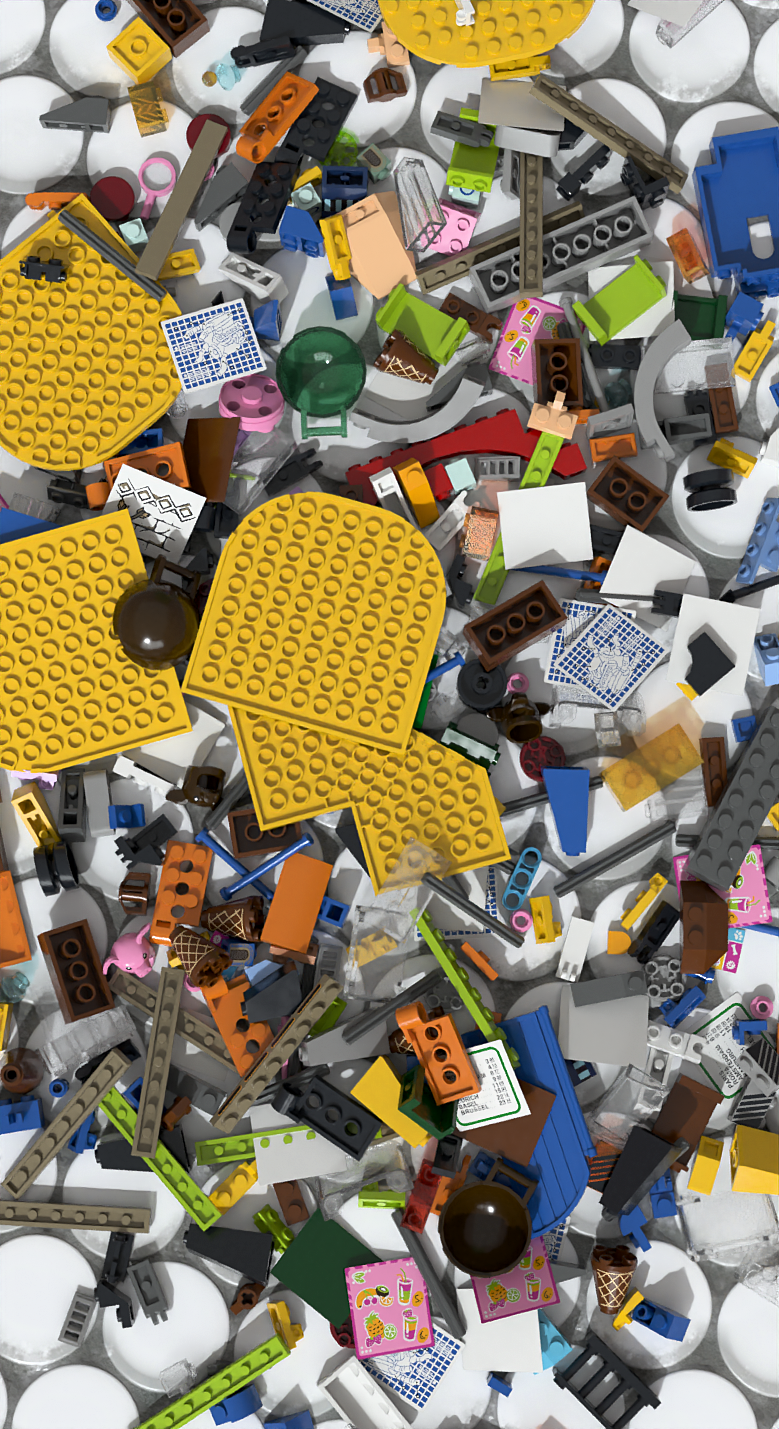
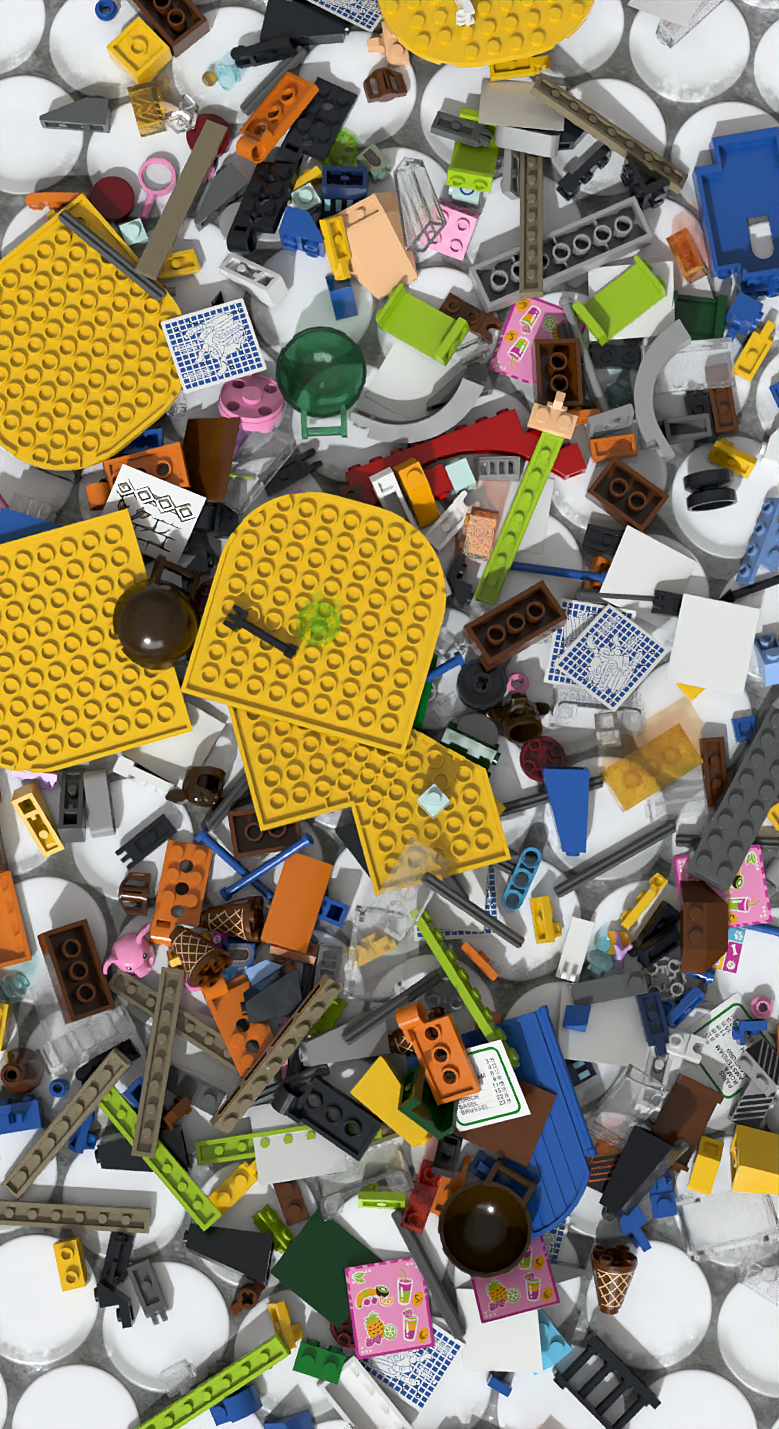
(34, 268): black hinge -> none
(56, 868): black wheel -> none
(61, 492): dark grey hinge -> none
(71, 1263): none -> yellow brick
(72, 1340): light grey slope -> none
(126, 816): blue bracket -> none
(147, 855): black slope -> none
(183, 117): none -> clear panel
(267, 321): blue slope -> none
(289, 651): none -> black hinge
(318, 624): none -> clear neon green wheel
(319, 1361): none -> green bracket
(405, 360): reddish brown cone -> none
(433, 801): none -> light aqua brick
(458, 265): dark tan plate -> none
(528, 920): bright pink plate -> none
(545, 525): white sticker -> none
(576, 1017): none -> blue slope
(598, 960): none -> clear light blue animal
(620, 952): none -> lavender bar
(631, 1300): yellow slope -> none
(653, 1021): none -> dark blue hinge
(659, 946): none -> black tile
(661, 1320): blue slope -> none
(708, 664): black tile -> none

